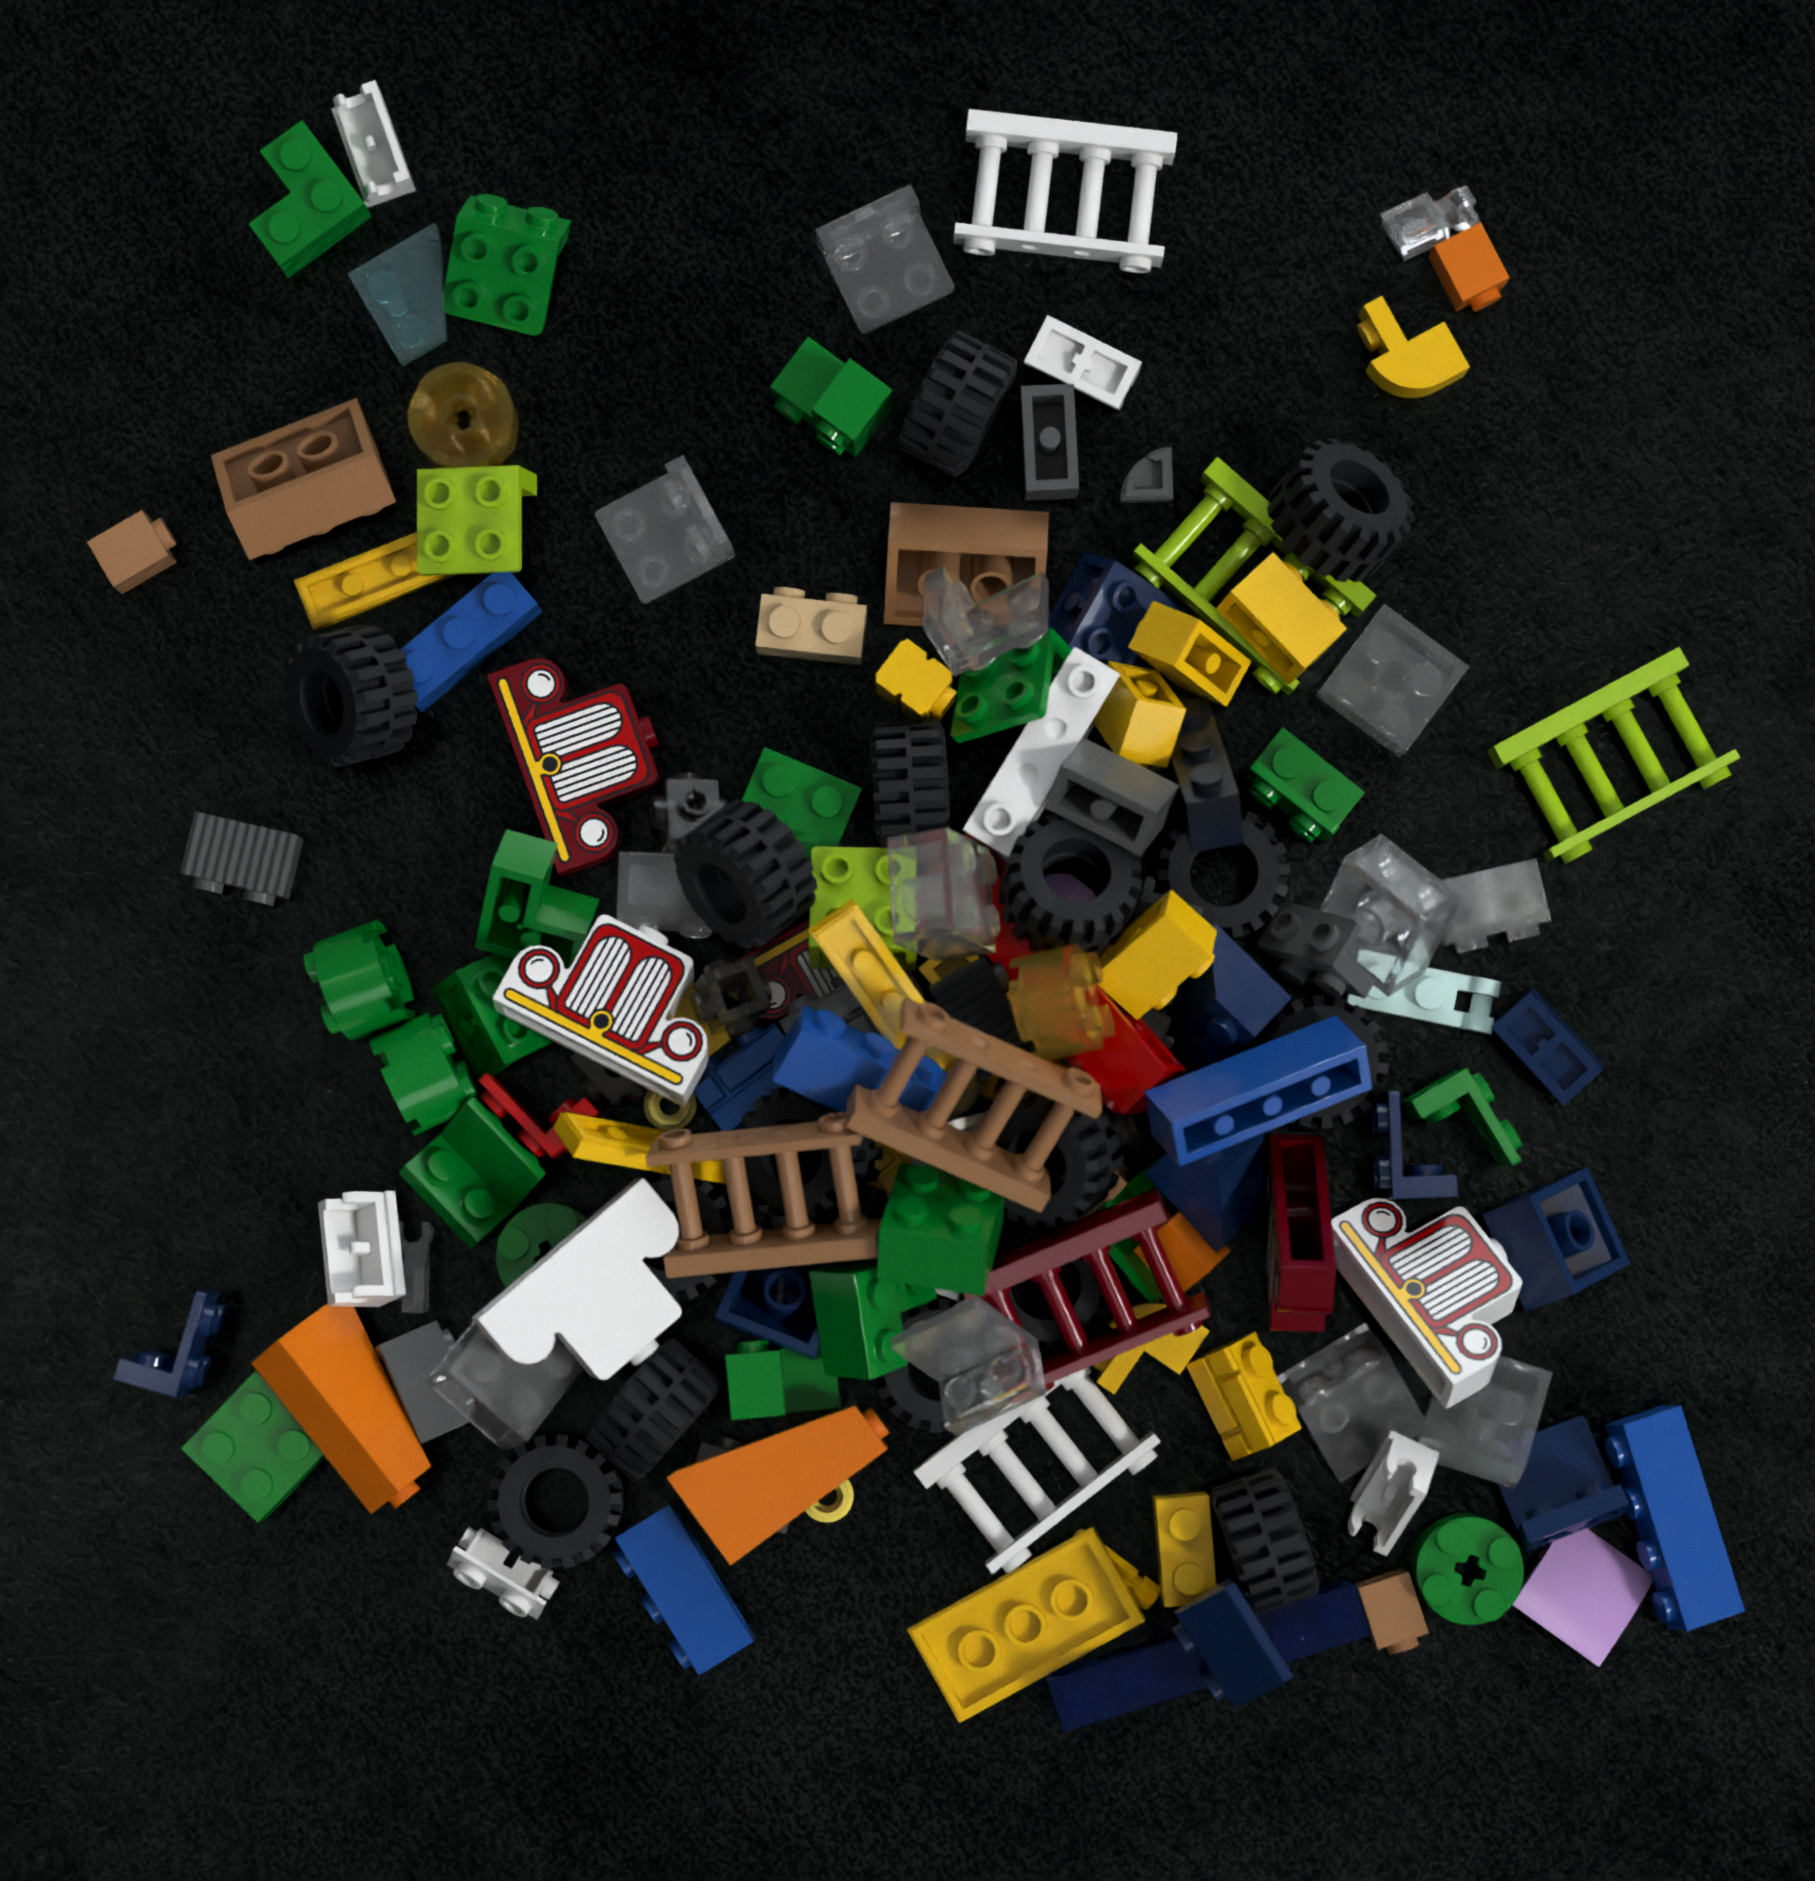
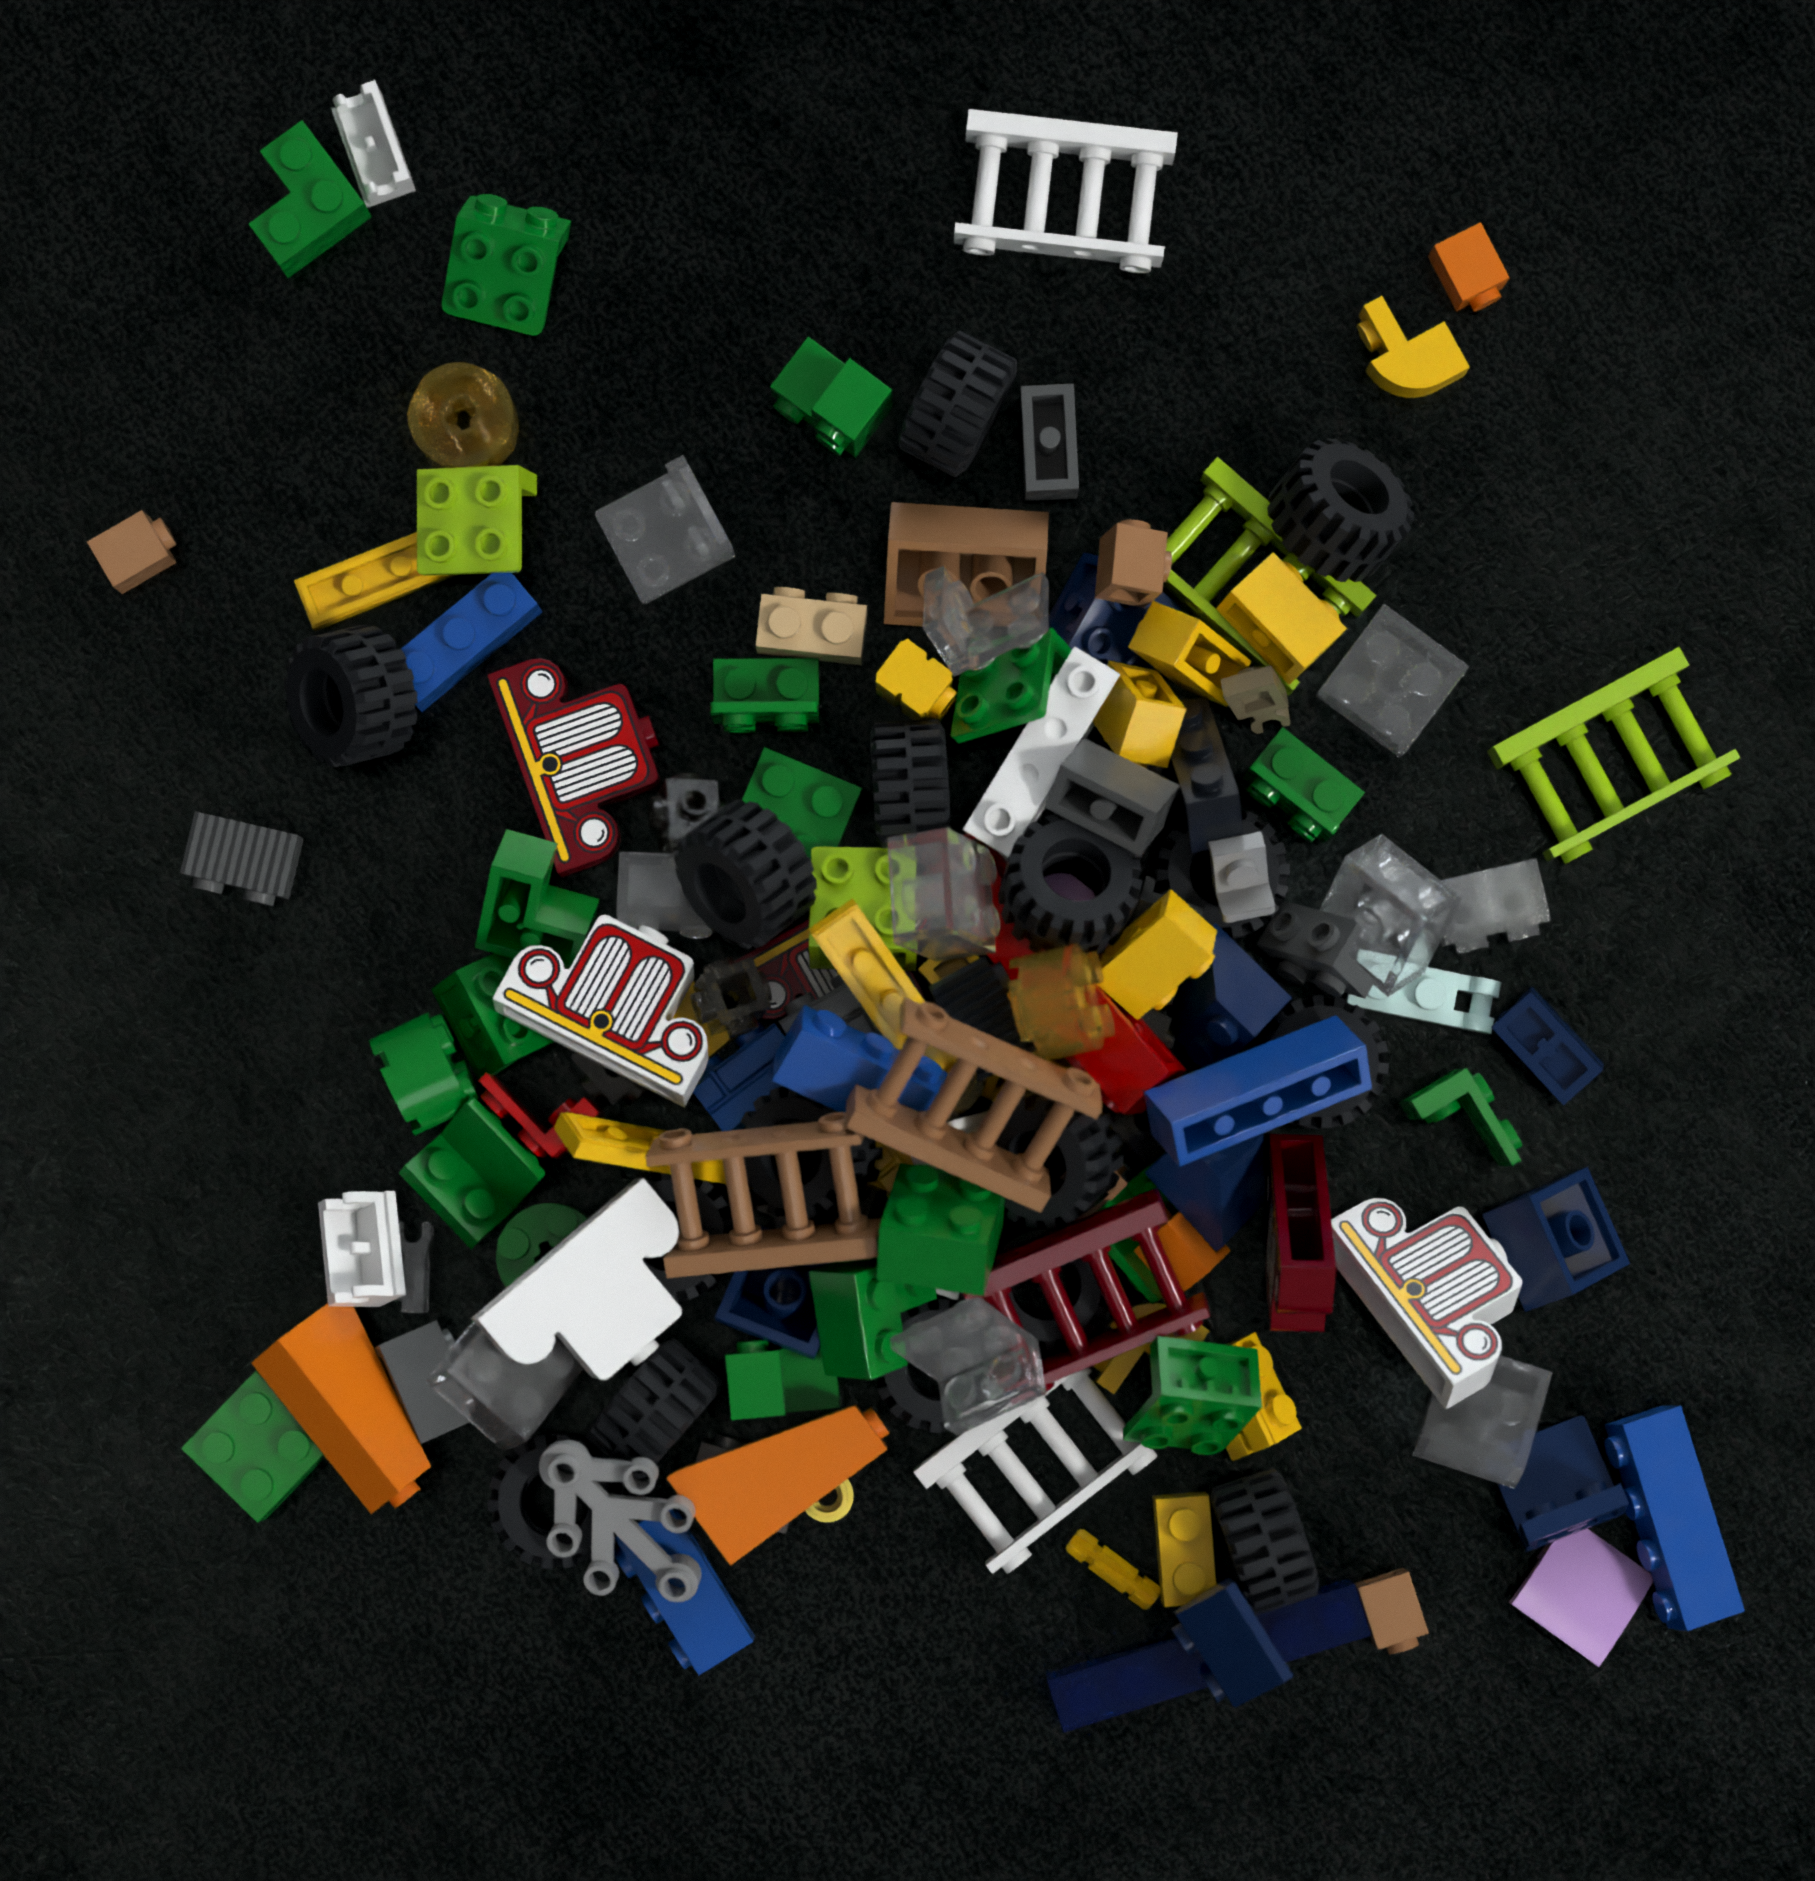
(190, 1367): dark blue bracket -> none
(302, 479): medium nougat slope -> none
(360, 982): green brick -> none
(406, 294): clear light blue wing -> none
(484, 1566): white hinge -> none
(616, 1515): none -> light grey plant
(668, 1122): light yellow plate -> none
(765, 693): none -> green bracket
(884, 260): clear bracket -> none
(1026, 1624): yellow tile -> none
(1083, 361): white hinge -> none
(1132, 564): none -> medium nougat brick
(1150, 479): dark grey tile -> none
(1198, 1397): none -> green bracket
(1241, 877): none -> light grey bracket
(1258, 696): none -> dark tan plate
(1351, 1400): clear bracket -> none
(1387, 1169): dark blue bracket -> none
(1392, 1489): white hinge -> none
(1424, 223): clear plate -> none
(1481, 1596): green brick -> none

